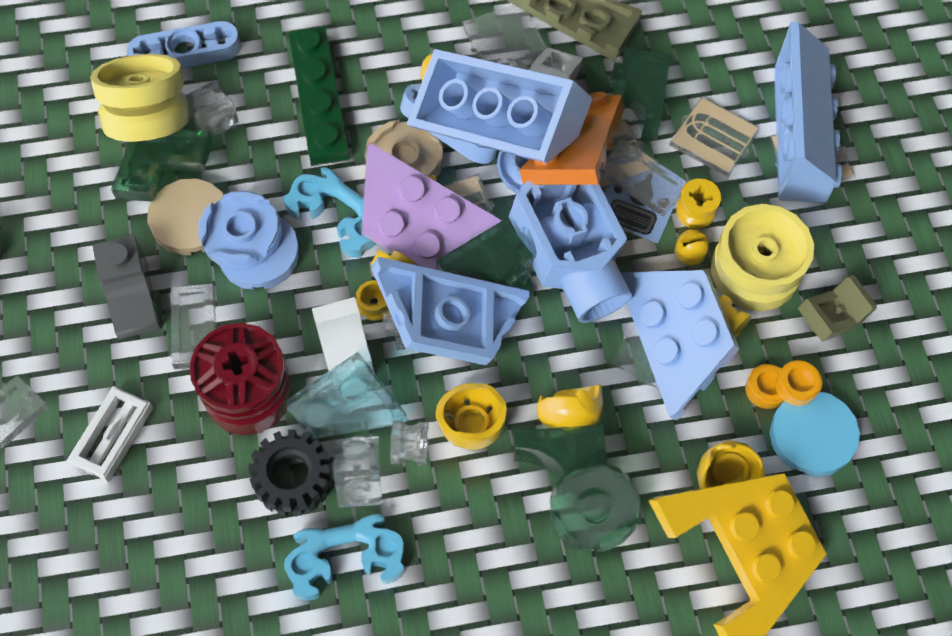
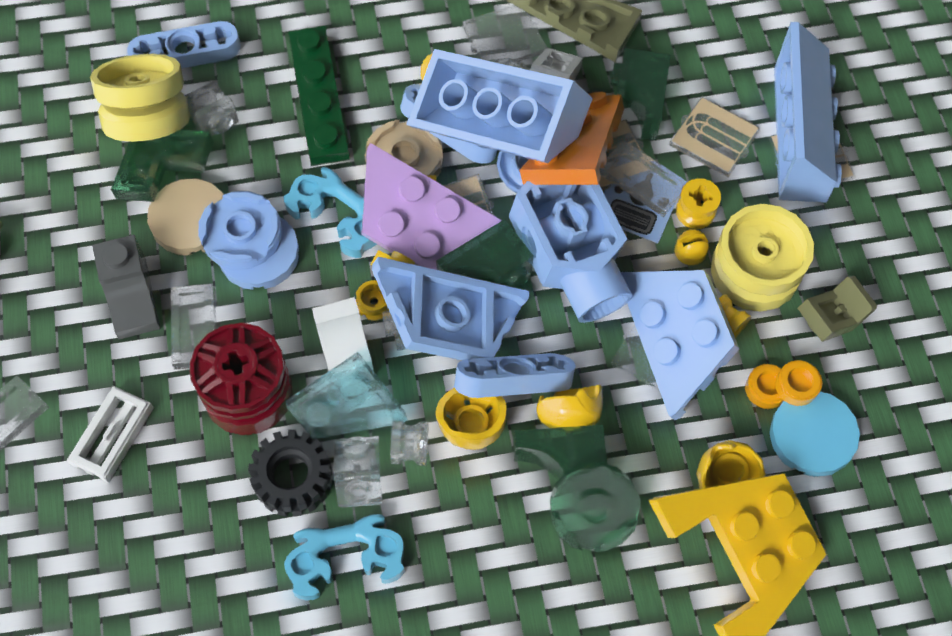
(514, 375): none -> light blue beam

